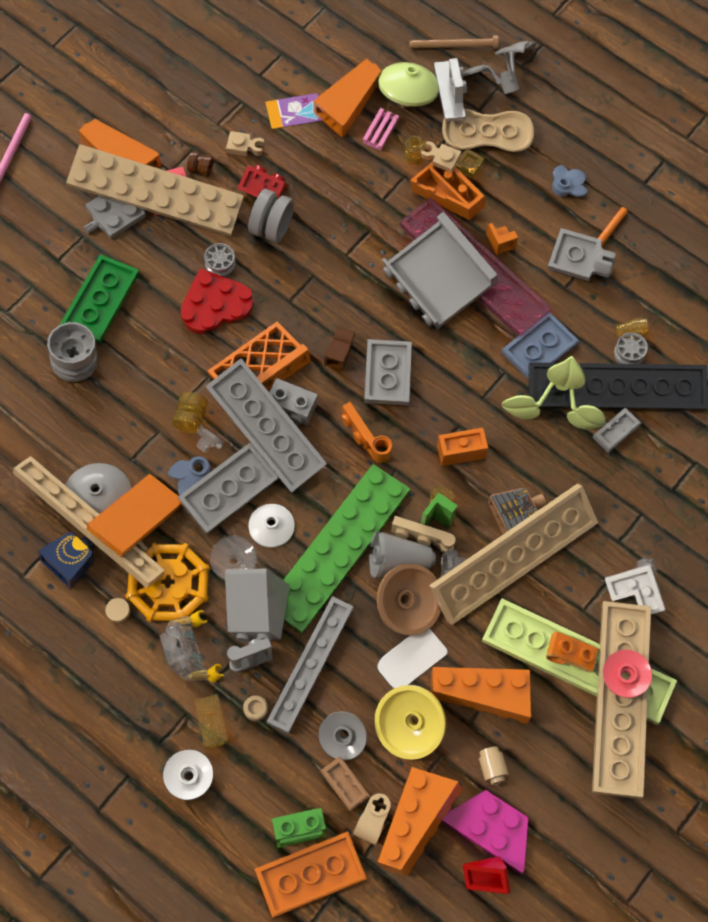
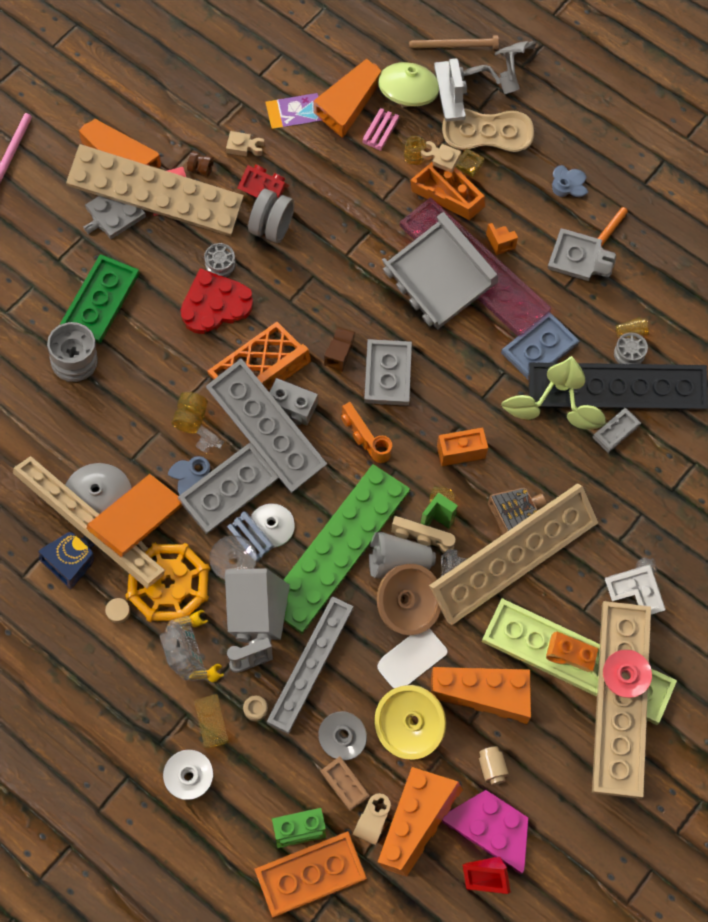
(238, 522): none -> sand blue tile

